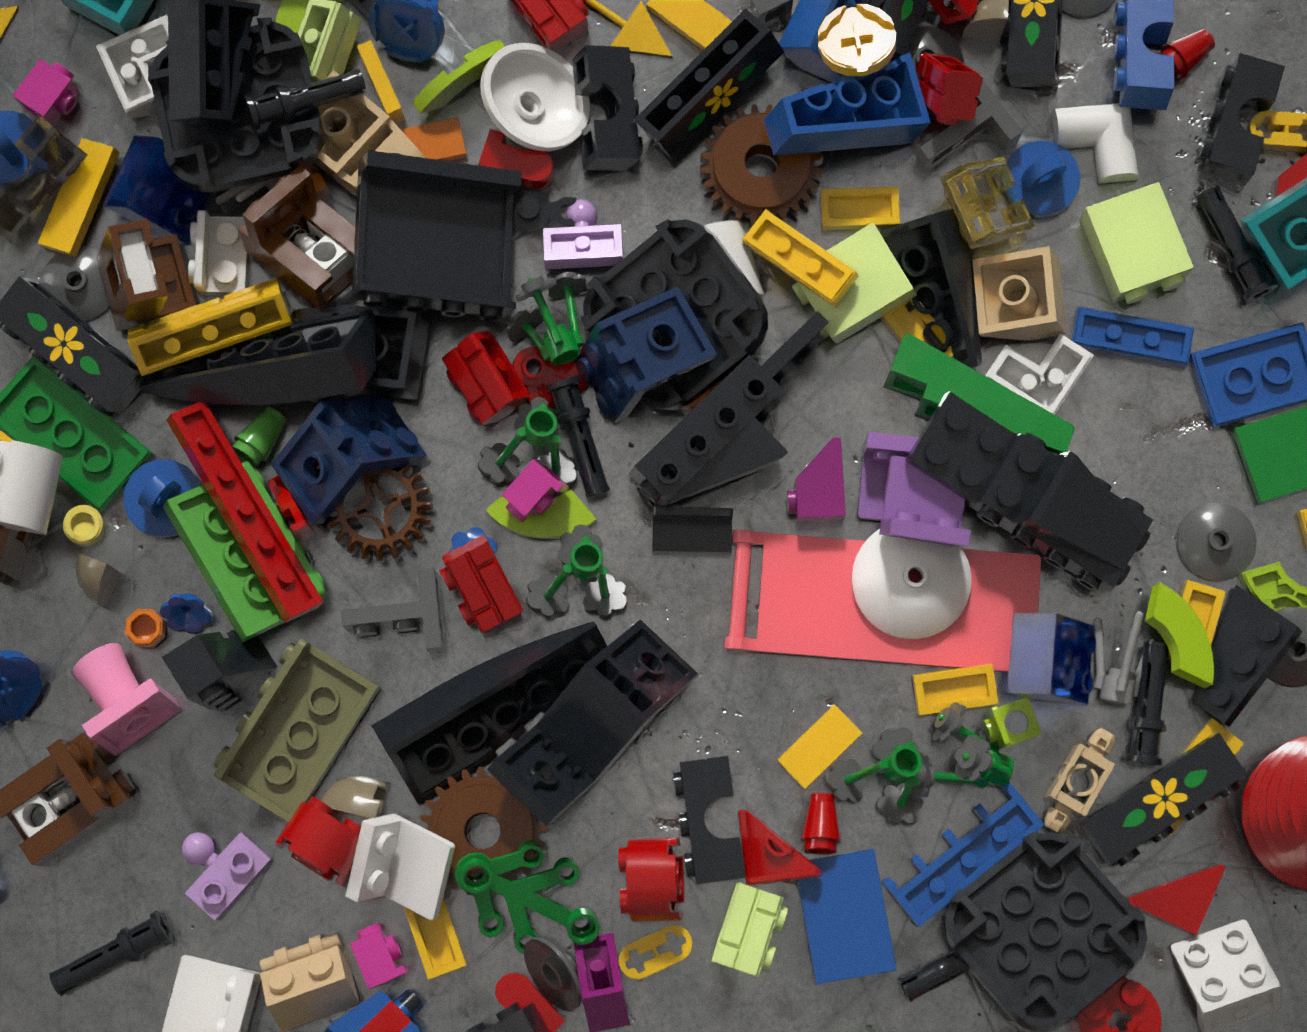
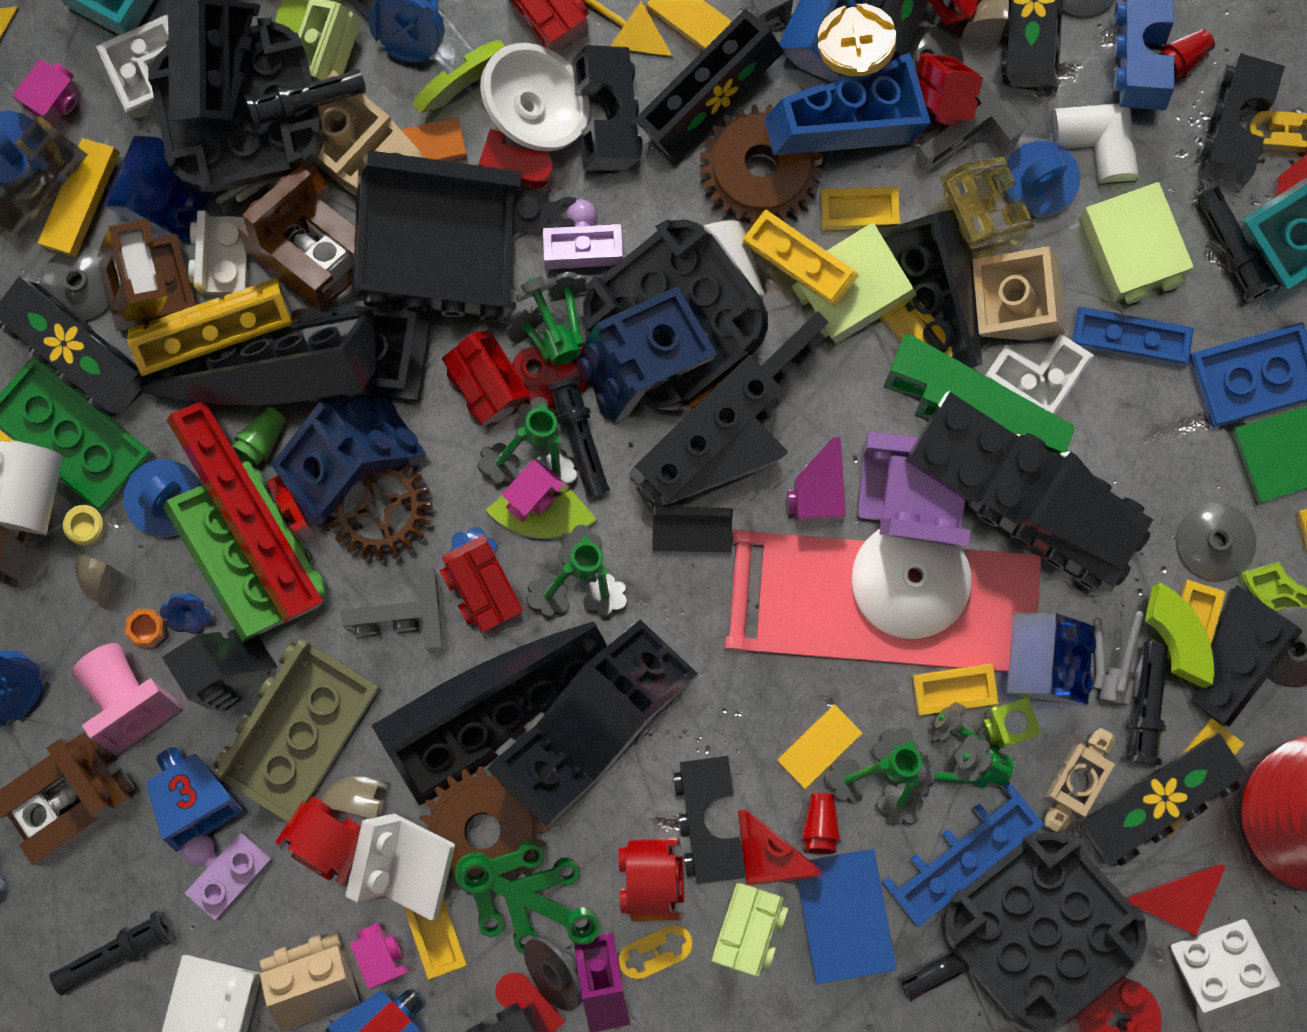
(188, 798): none -> blue torso
(380, 82): yellow tile -> none

